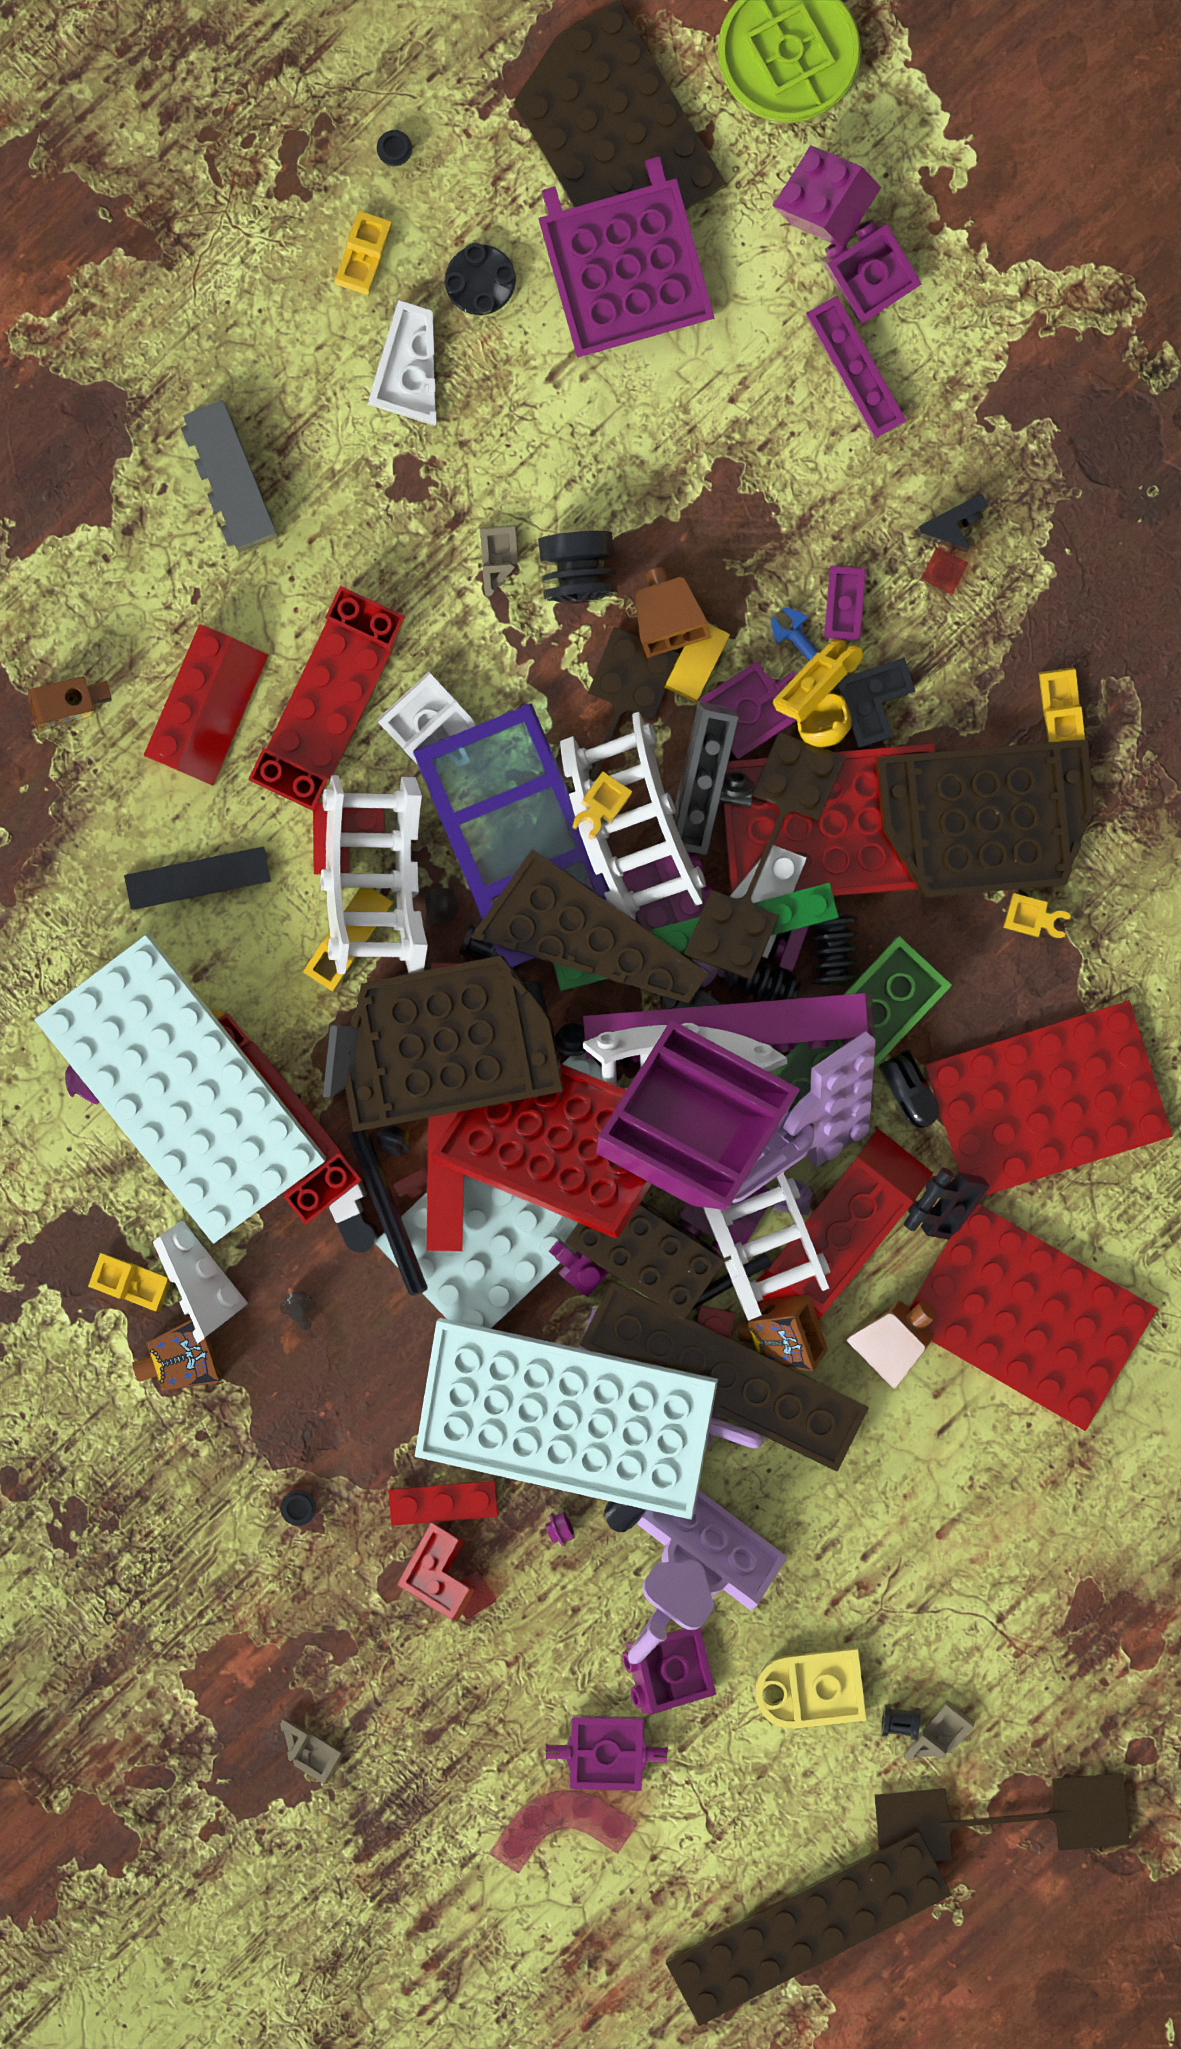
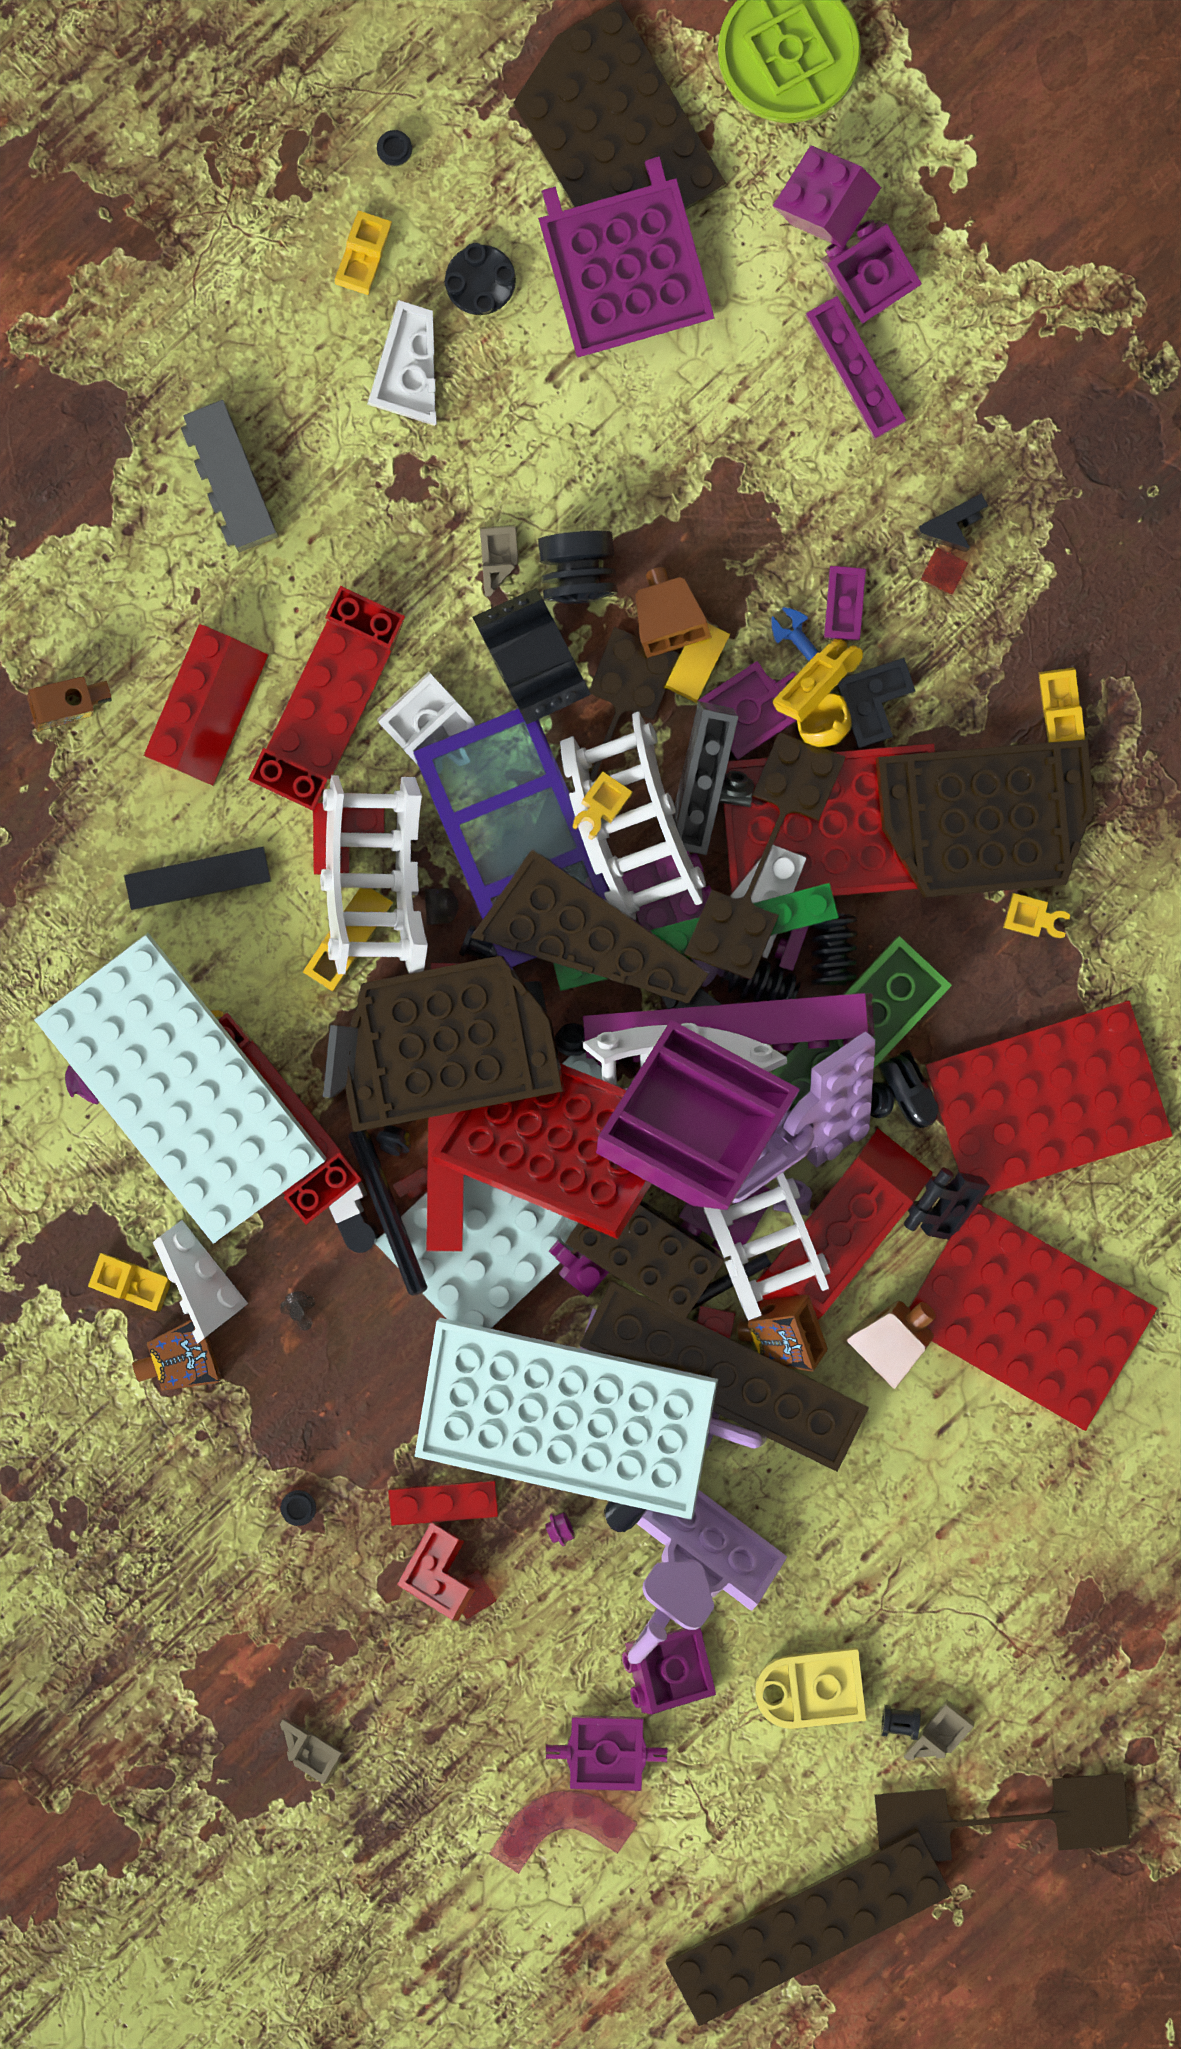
(531, 656): none -> black slope
(881, 1101): none -> black plate

